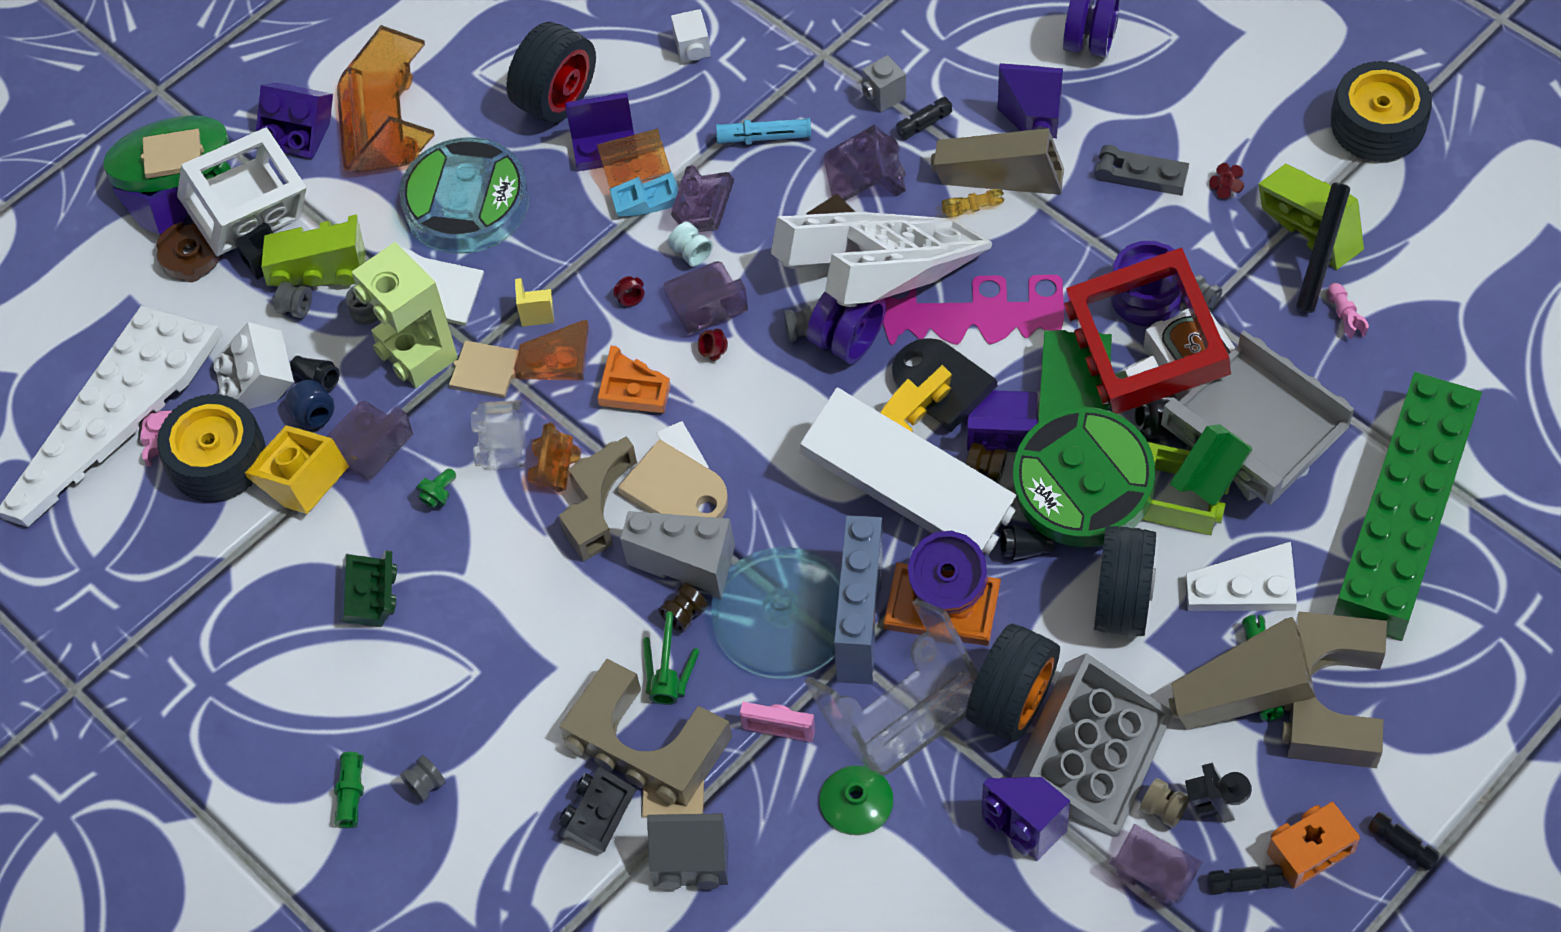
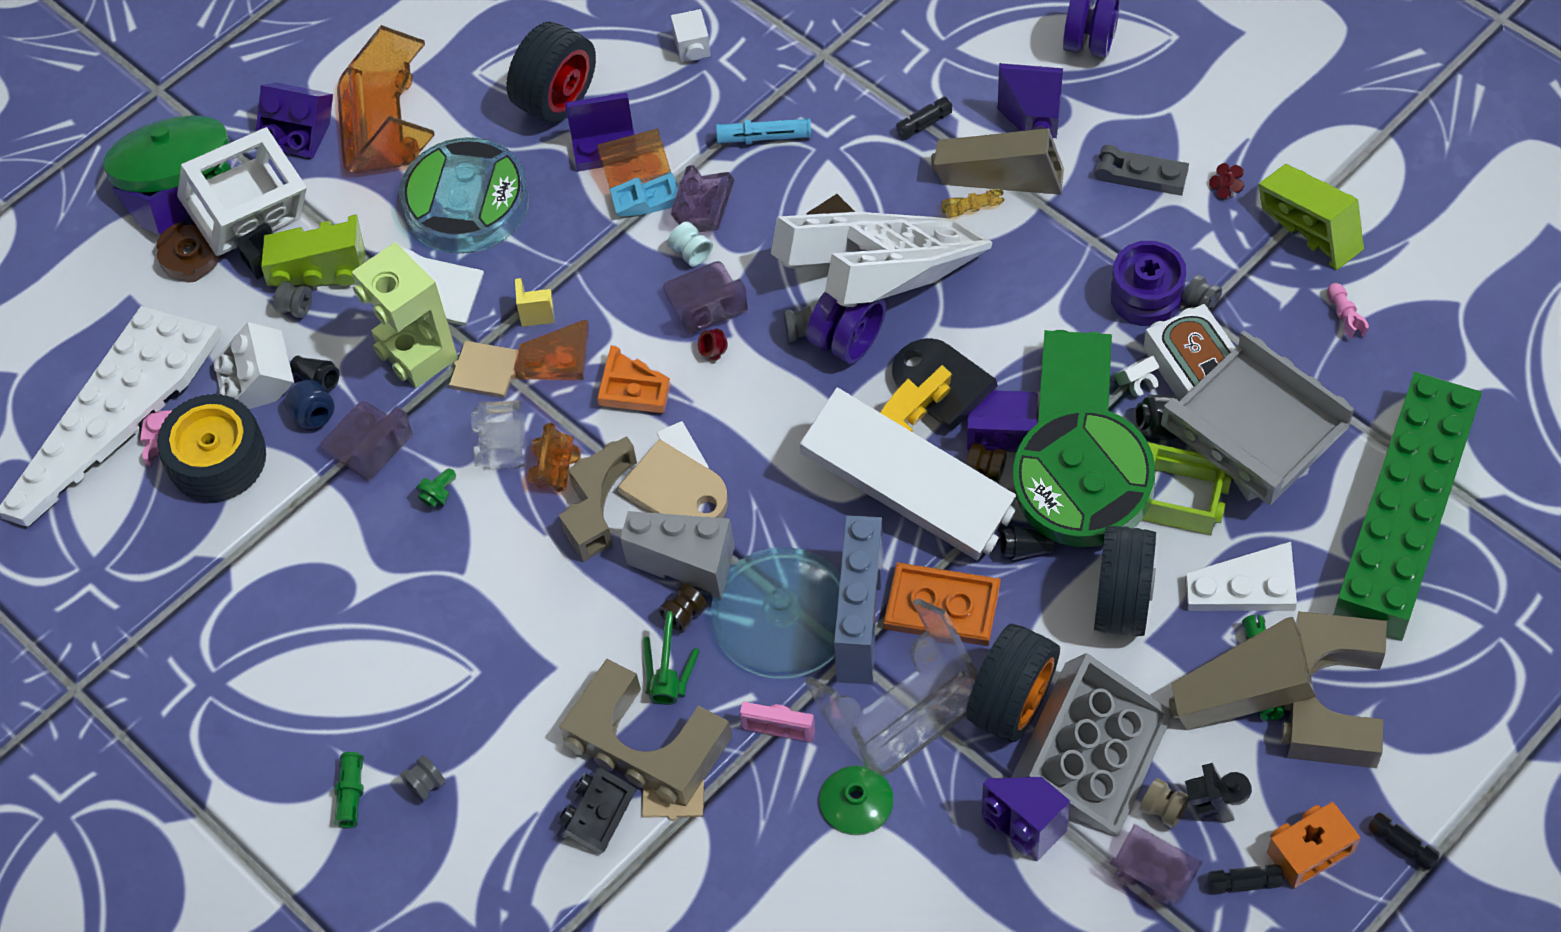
(167, 152): tan piece -> none
(298, 468): yellow slope -> none
(361, 315): dark grey wheel -> none
(367, 589): dark green bracket -> none
(629, 291): dark red plate -> none
(688, 850): dark grey slope -> none
(863, 162): clear purple bracket -> none
(884, 83): light grey brick -> none
(963, 557): dark purple wheel -> none
(991, 315): dark pink piece -> none
(1162, 380): red piece -> none
(1212, 464): green panel -> none
(1323, 247): black axle -> none
(1381, 111): black wheel -> none

